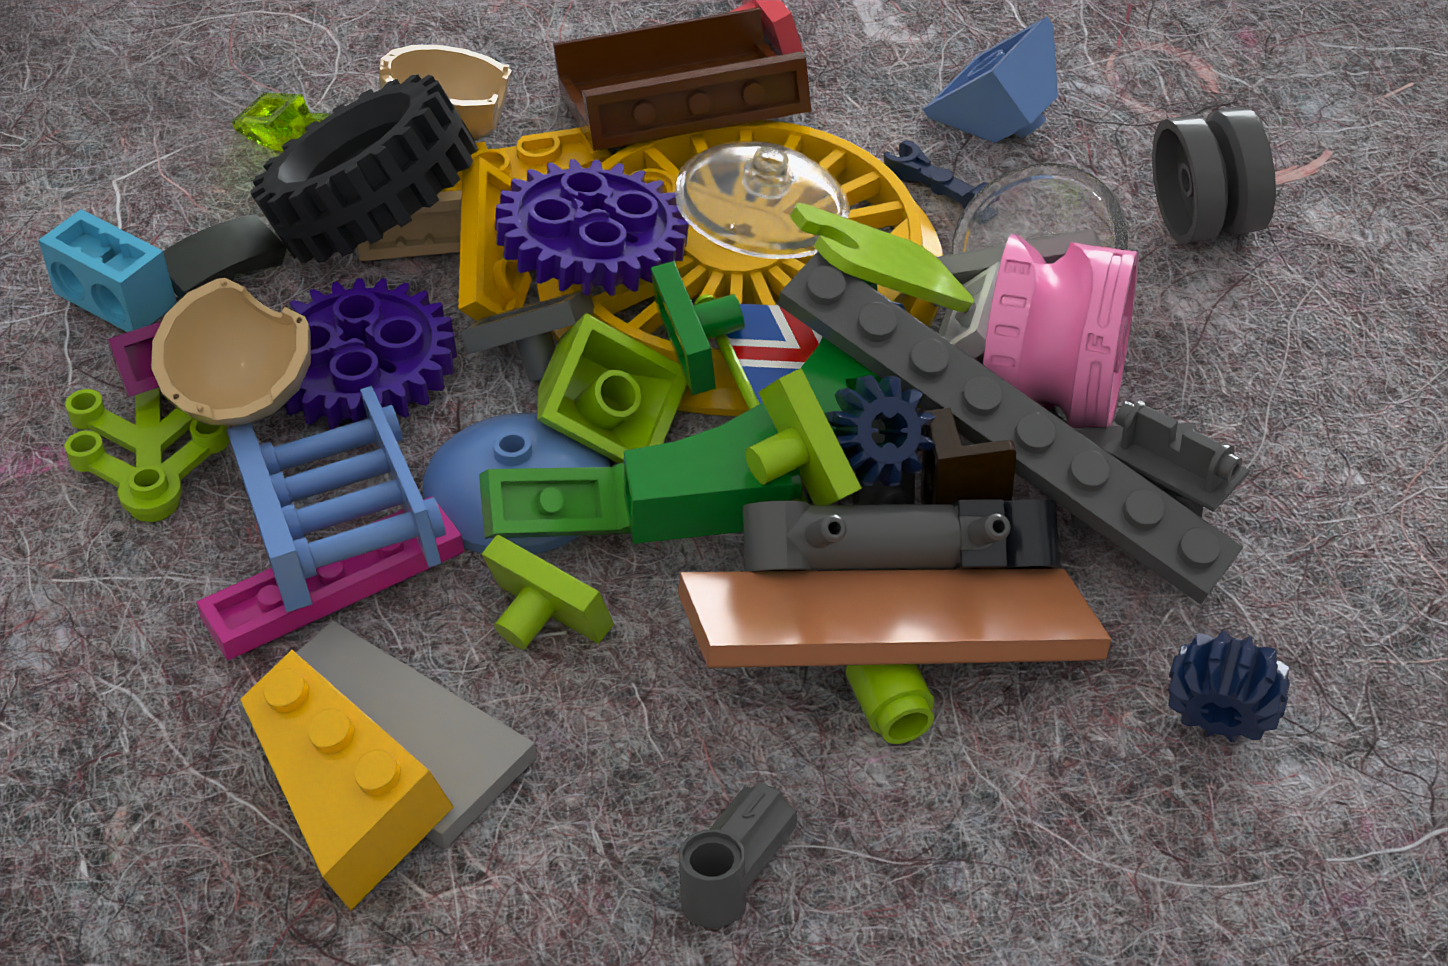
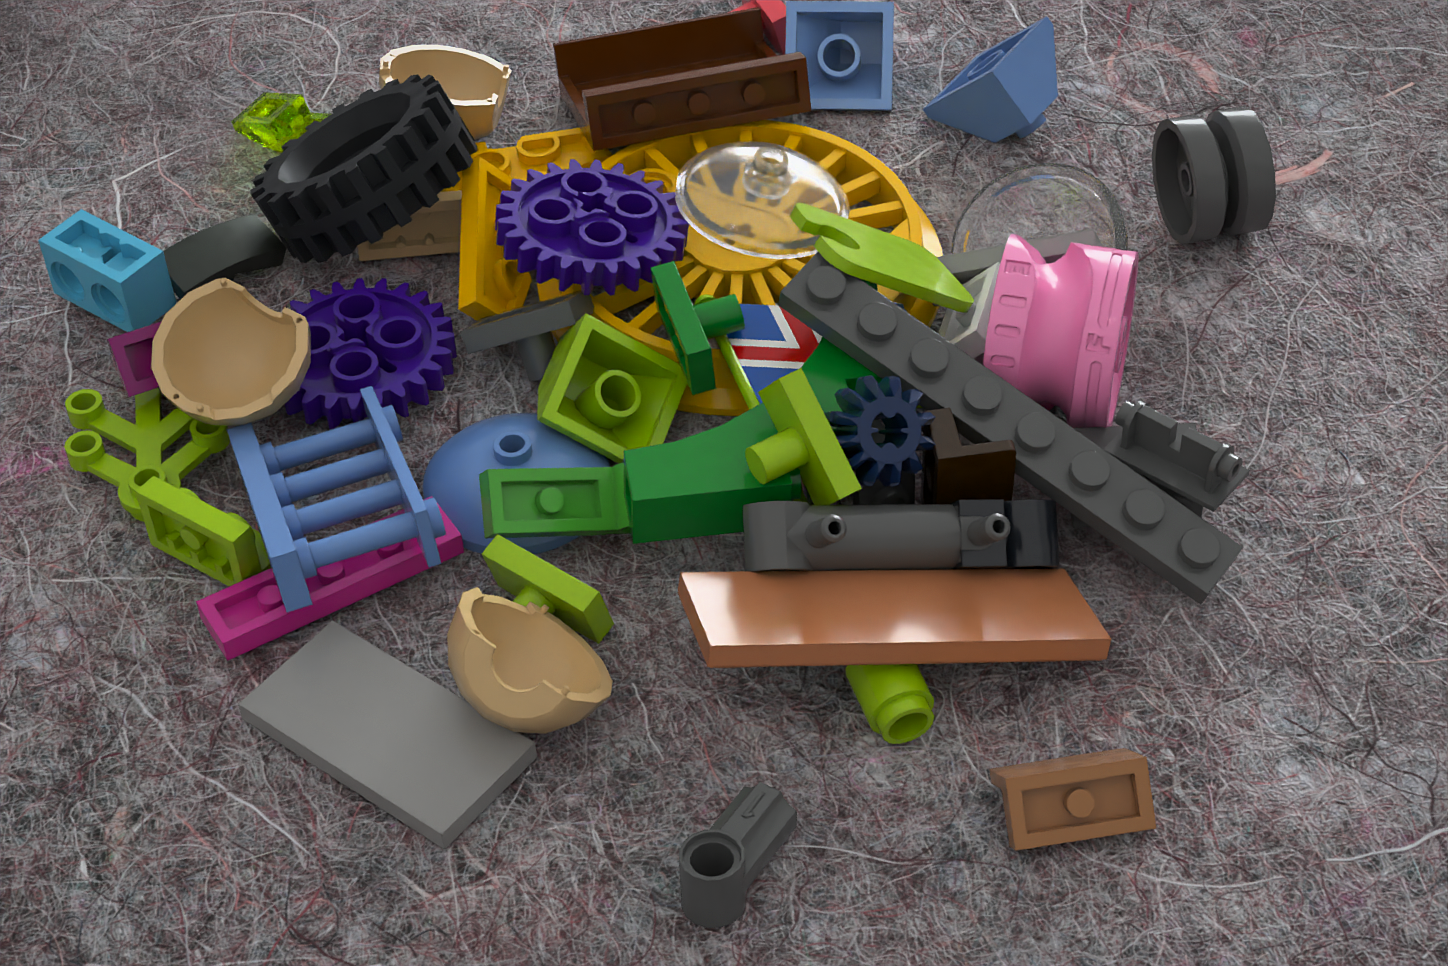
(200, 534): none -> lime bracket
(343, 776): yellow wedge -> none
(523, 665): none -> tan cylinder
(845, 52): none -> light blue slope
(916, 167): dark blue piece -> none
(1075, 798): none -> medium nougat panel
(1228, 686): dark blue gear -> none

